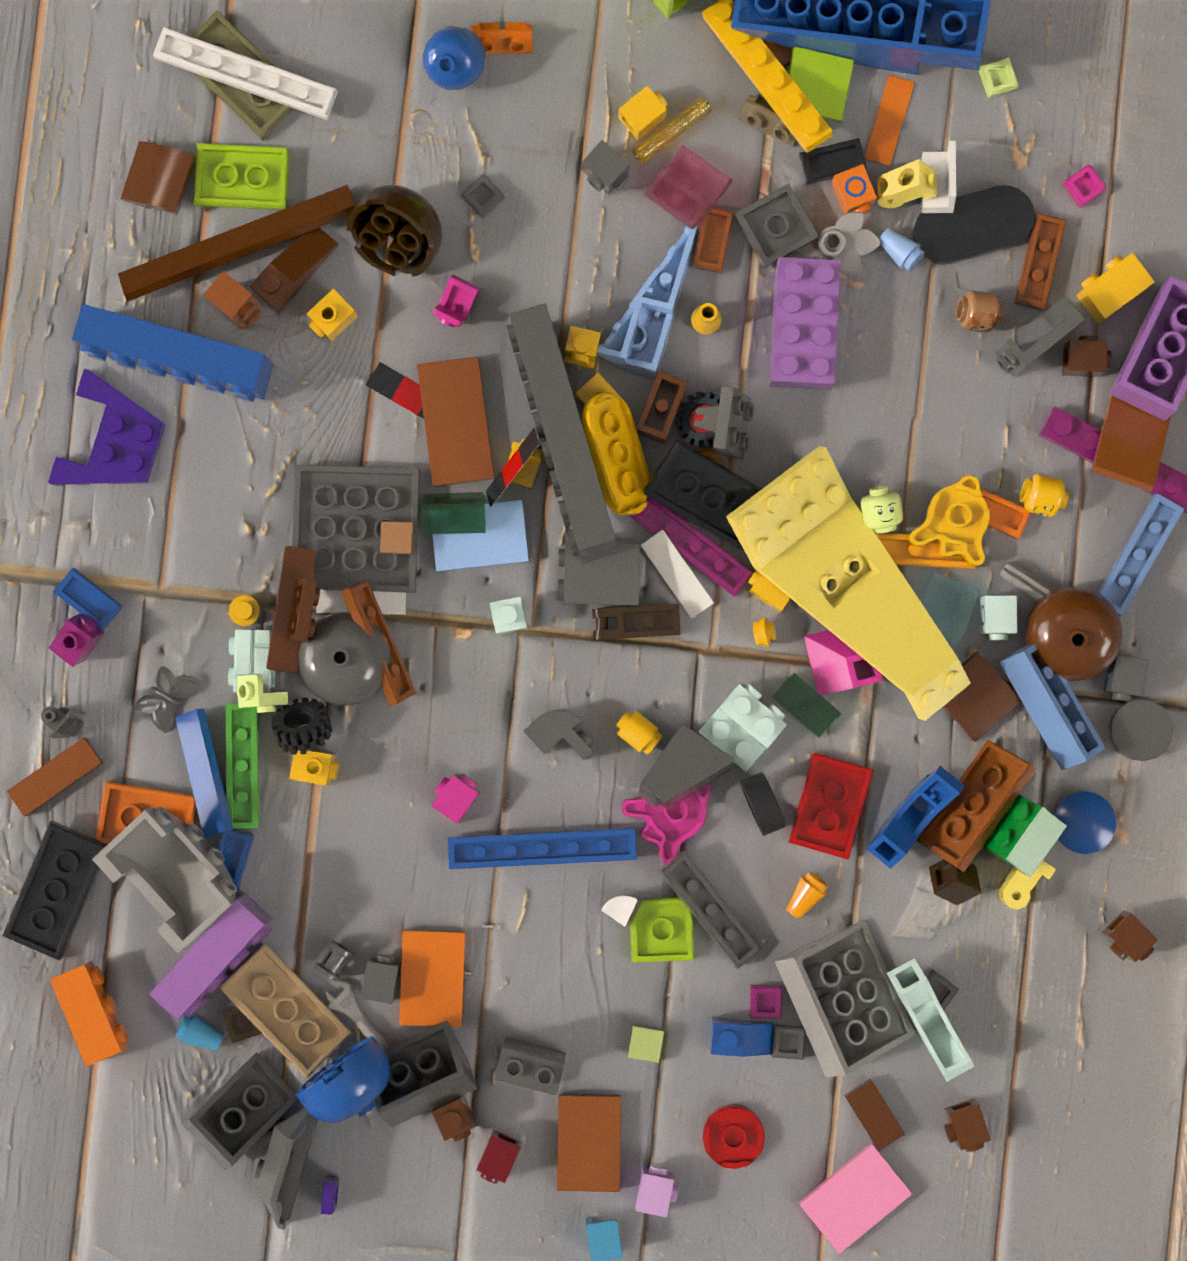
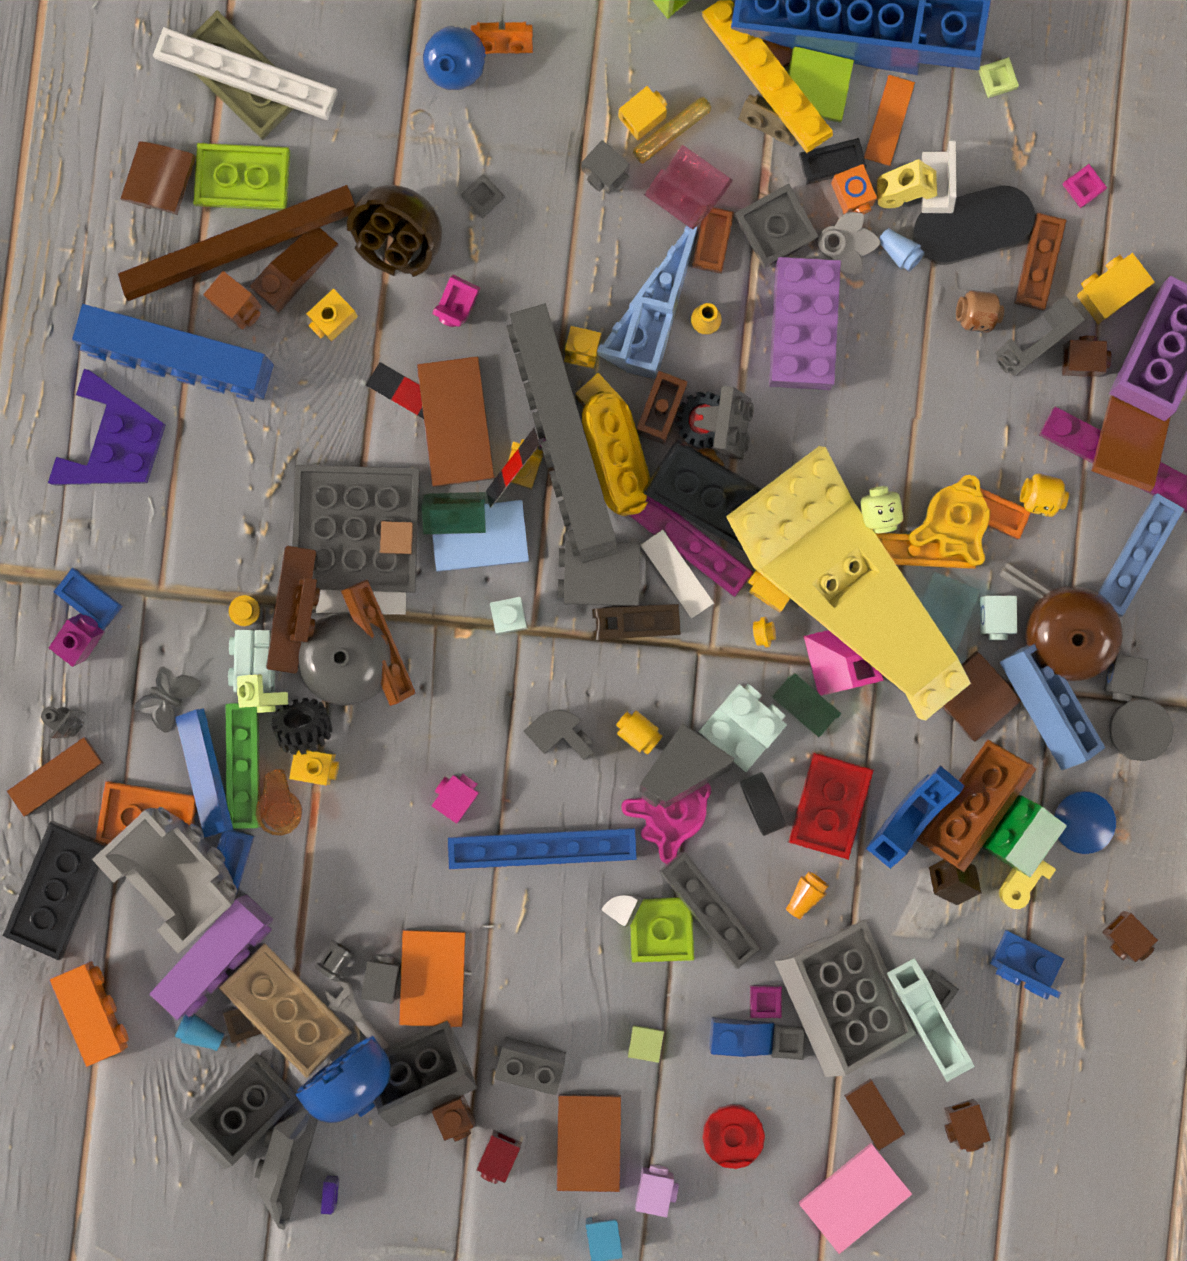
(278, 805): none -> clear orange piece
(1027, 962): none -> blue bracket

